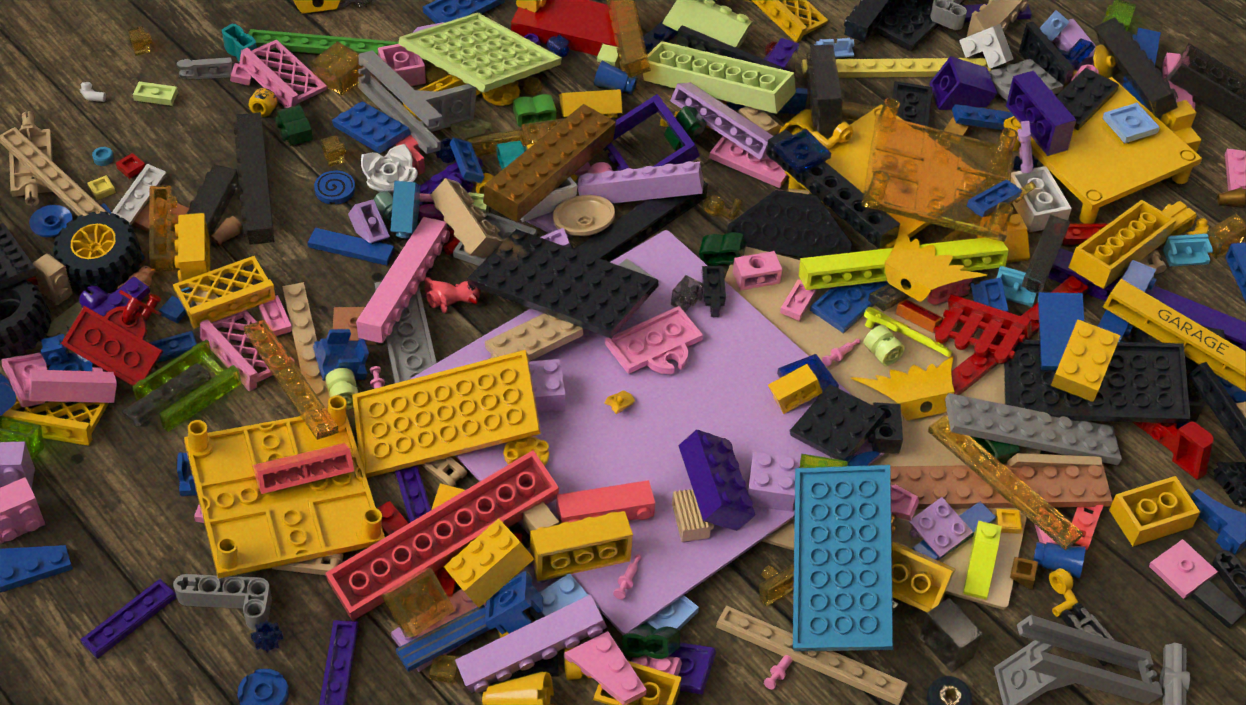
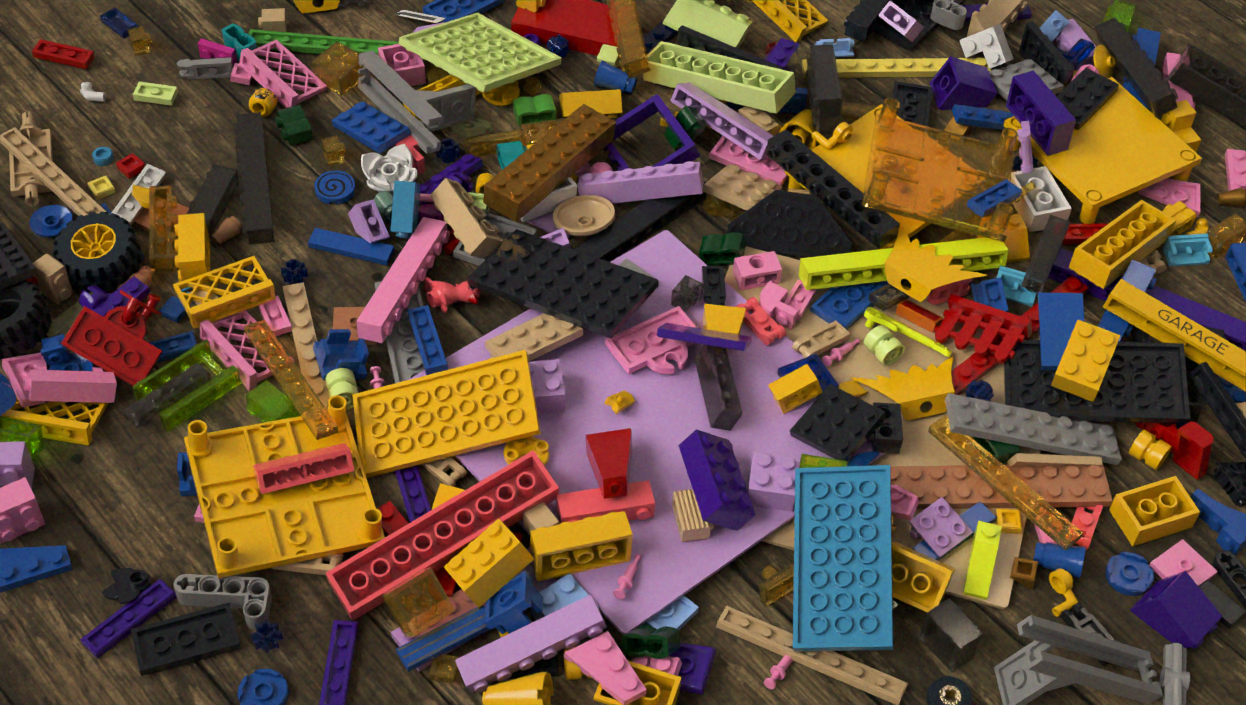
(63, 54): none -> red plate
(118, 22): none -> clear blue tile
(127, 584): none -> black plate
(141, 194): none -> yellow tile
(185, 639): none -> black plate
(213, 50): none -> dark pink plate
(269, 403): none -> clear neon green brick
(273, 20): none -> tan brick
(294, 271): none -> clear blue gear
(425, 17): none -> sticker
(427, 340): none -> blue plate
(467, 160): blue plate -> none
(611, 460): none -> red slope
(704, 336): none -> dark purple tile
(718, 387): none -> clear smoke brick
(723, 318): none -> yellow torso
(739, 187): none -> tan plate
(761, 322): none -> coral plate
(772, 302): none -> bright pink brick
(802, 151): clear blue tile -> none
(821, 339): none -> tan plate
(853, 388): none -> yellow piece
(901, 21): none -> lavender brick
(980, 390): none -> clear blue gear
(1129, 574): none -> blue tile
(1131, 122): light blue plate -> none
(1149, 449): none -> yellow wheel
(1171, 191): none -> bright pink wing
(1178, 610): none -> dark purple slope

